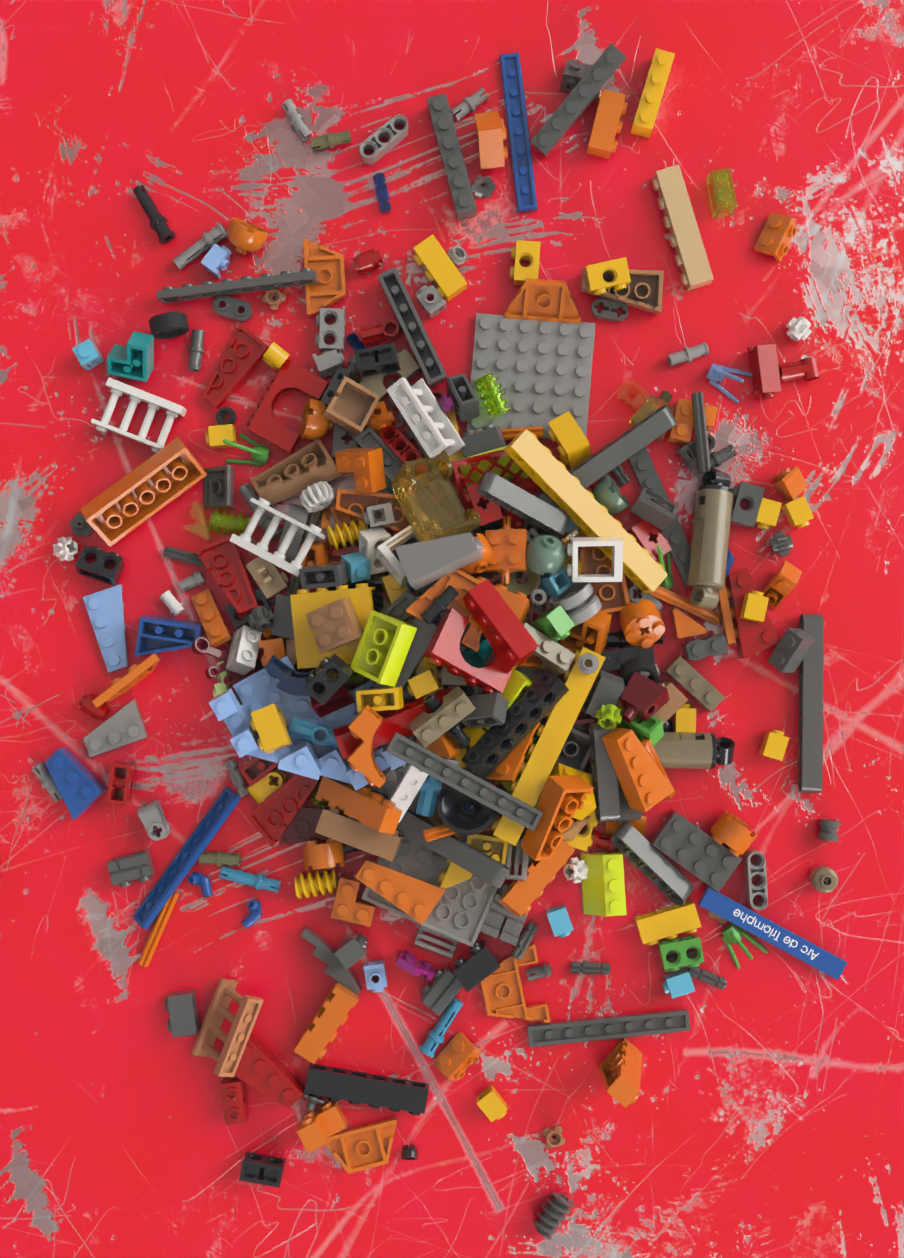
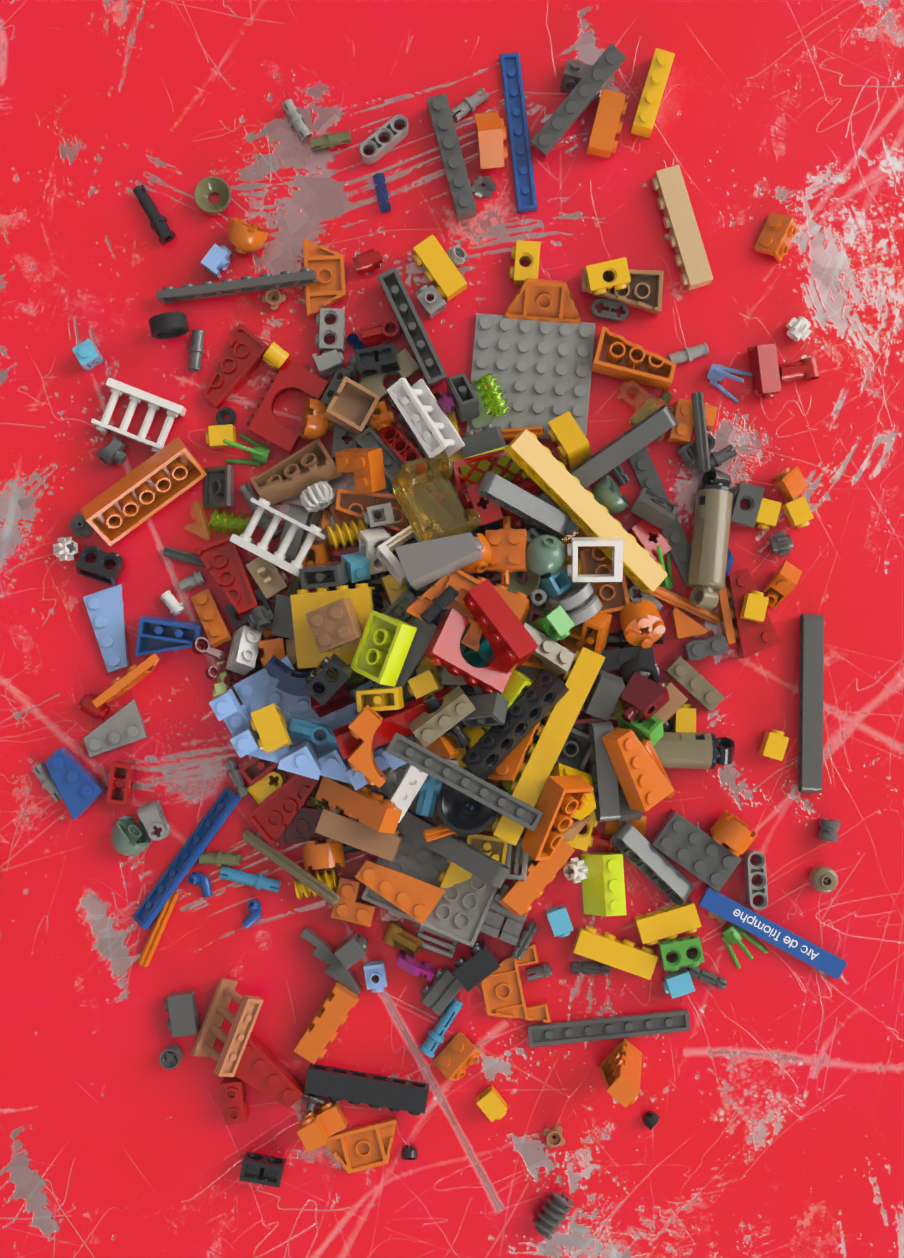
(113, 453): none -> dark grey piece
(129, 837): none -> sand green cylinder
(131, 868): dark grey brick -> none
(135, 360): teal brick -> none
(171, 1056): none -> dark grey wheel
(208, 240): light grey pin -> none
(210, 186): none -> olive piece
(232, 307): dark grey plate -> none
(290, 867): none -> dark tan axle
(398, 937): none -> pearl gold piece
(588, 670): light grey plate -> none
(608, 716): lime gear -> none
(615, 953): none -> yellow brick
(629, 361): none -> orange wedge
(650, 1119): none -> black hinge
(721, 192): brick -> none
(791, 650): dark grey brick -> none

